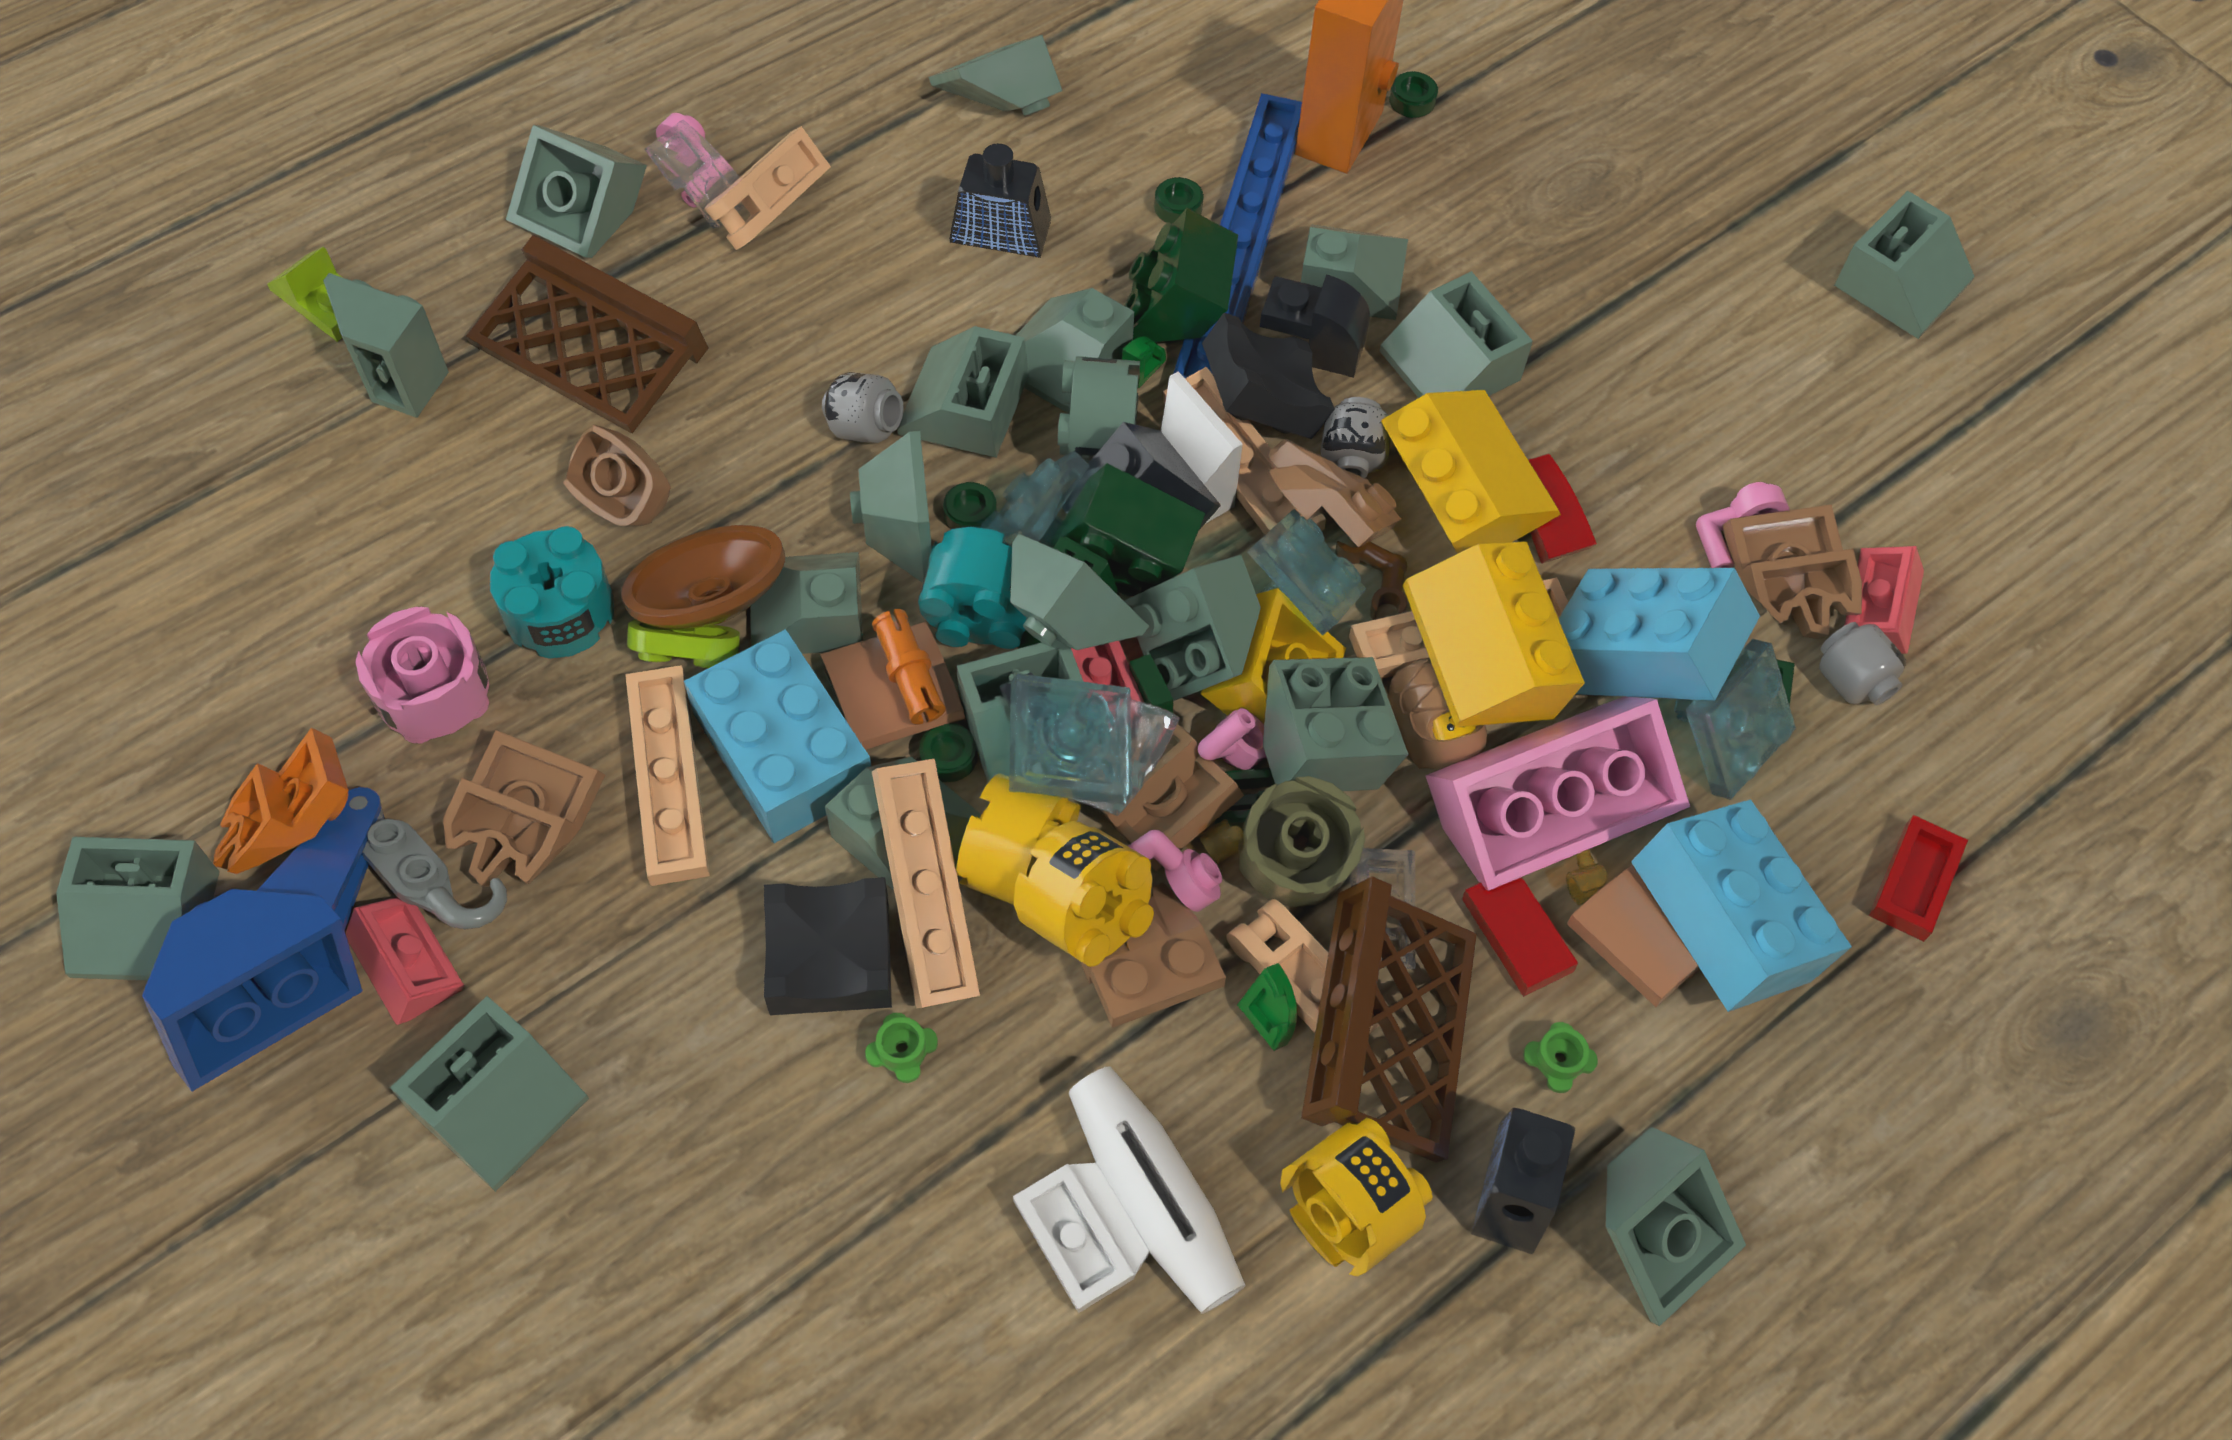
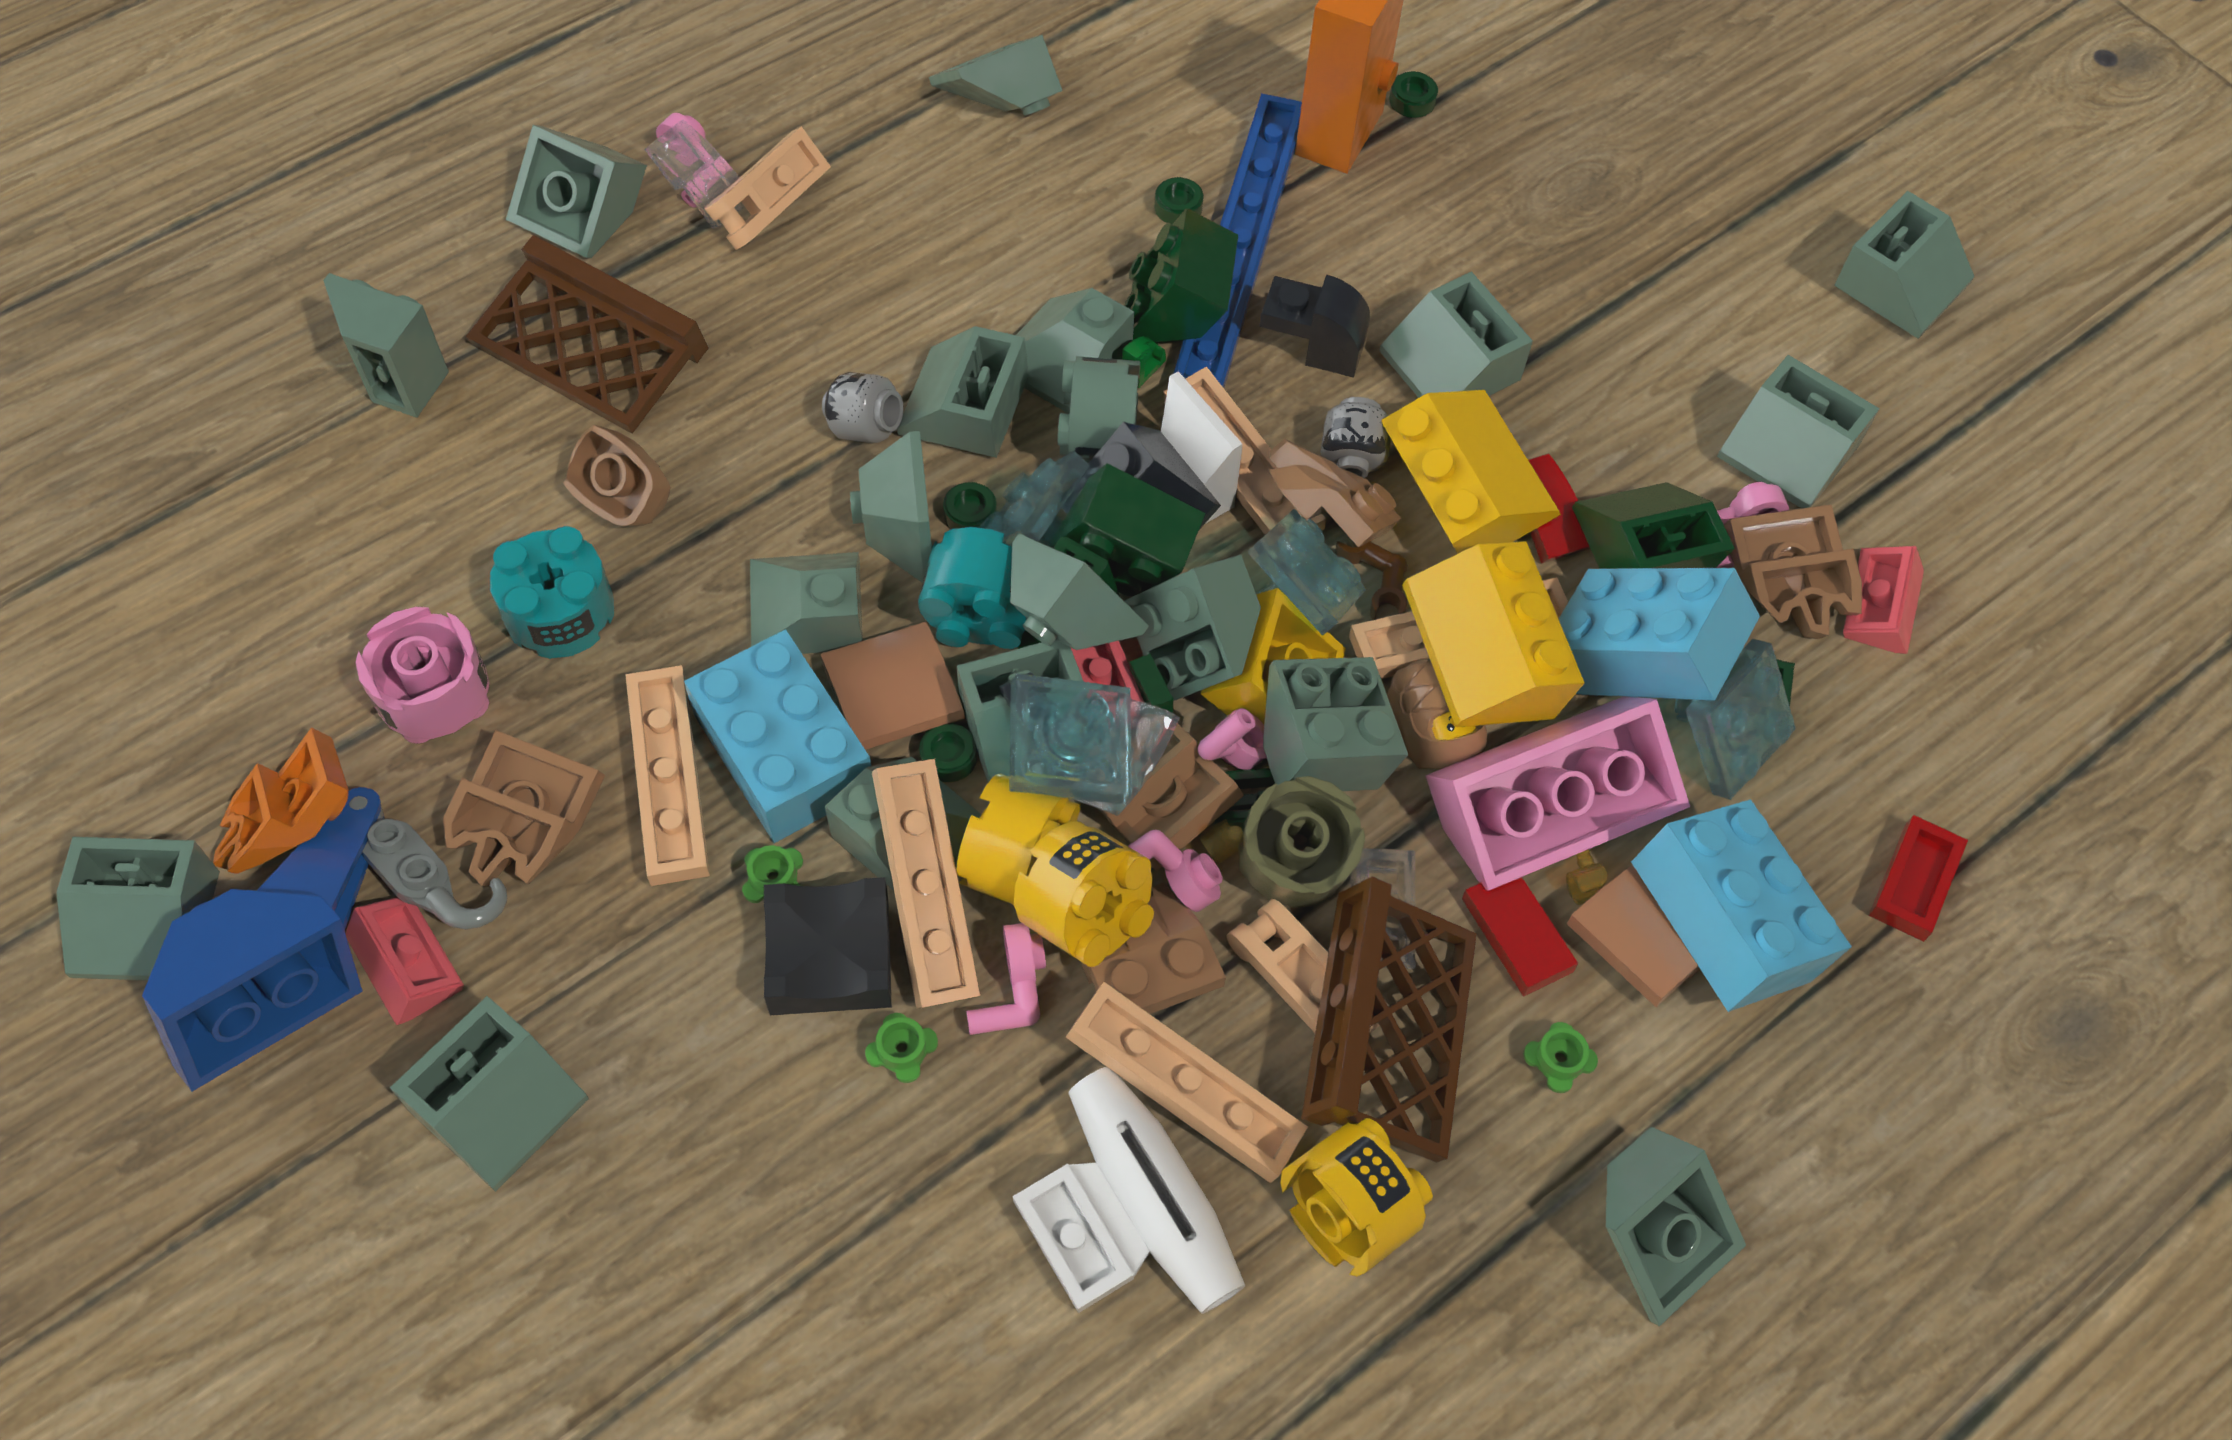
(305, 290): lime slope -> none
(704, 577): dark orange dish -> none
(704, 645): lime plate -> none
(768, 859): none -> bright green plate
(908, 666): orange pin -> none
(1001, 204): black torso -> none
(1023, 956): none -> bright pink plate
(1187, 1082): none -> light nougat plate
(1266, 378): black brick -> none
(1271, 1006): green tile -> none
(1361, 259): sand green slope -> none
(1523, 1171): black torso -> none
(1653, 529): none -> dark green slope
(1798, 432): none -> sand green slope
(1862, 664): light grey head -> none

